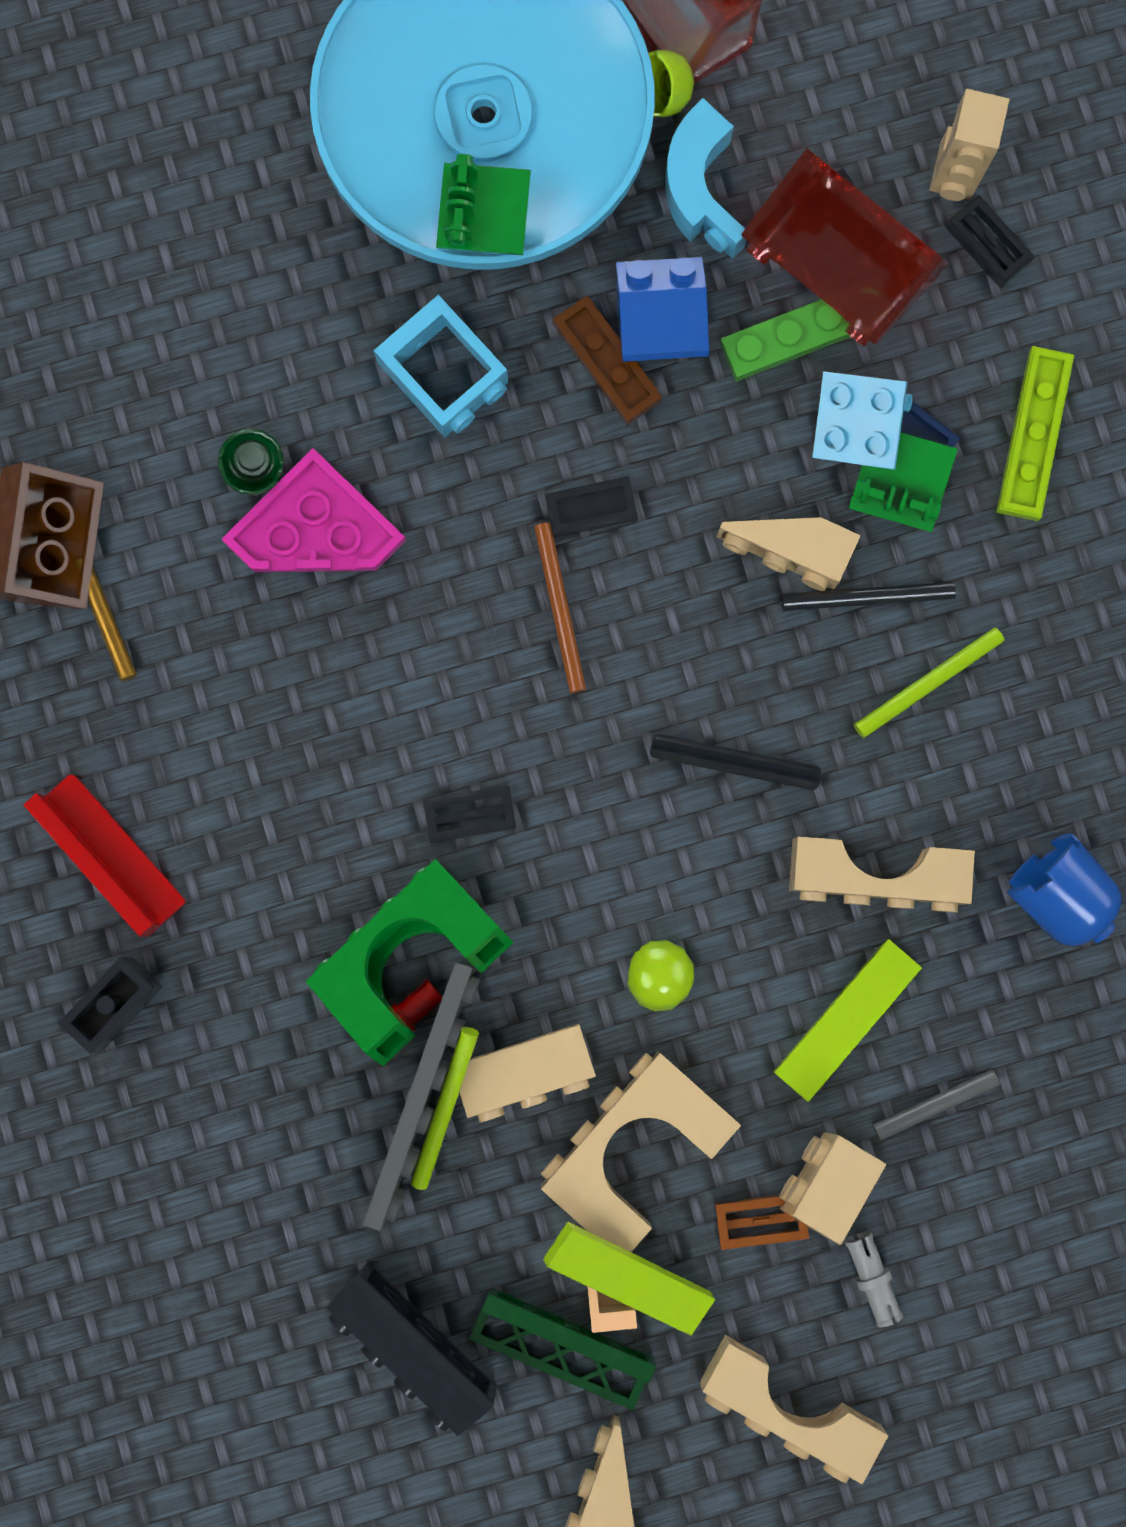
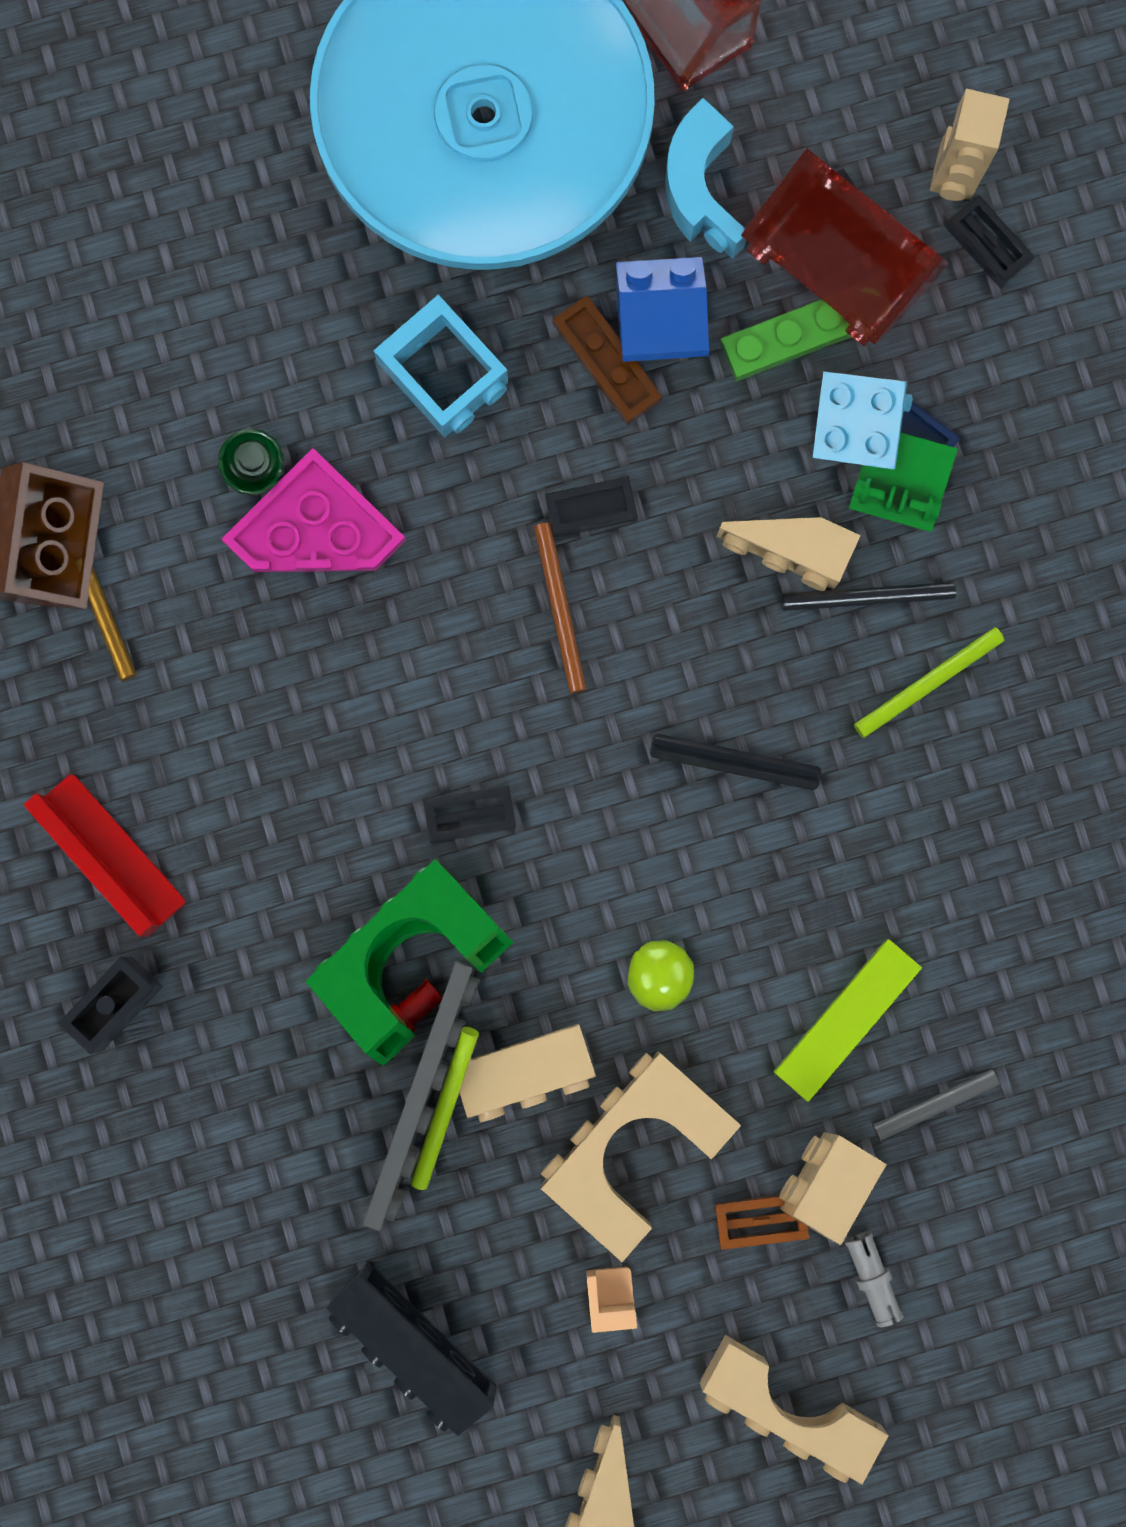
(483, 207): green hinge -> none
(572, 1338): dark green fence -> none
(628, 1278): lime tile -> none
(671, 82): lime hair -> none
(936, 877): tan arch -> none
(1035, 433): lime tile -> none
(1067, 893): blue cylinder -> none

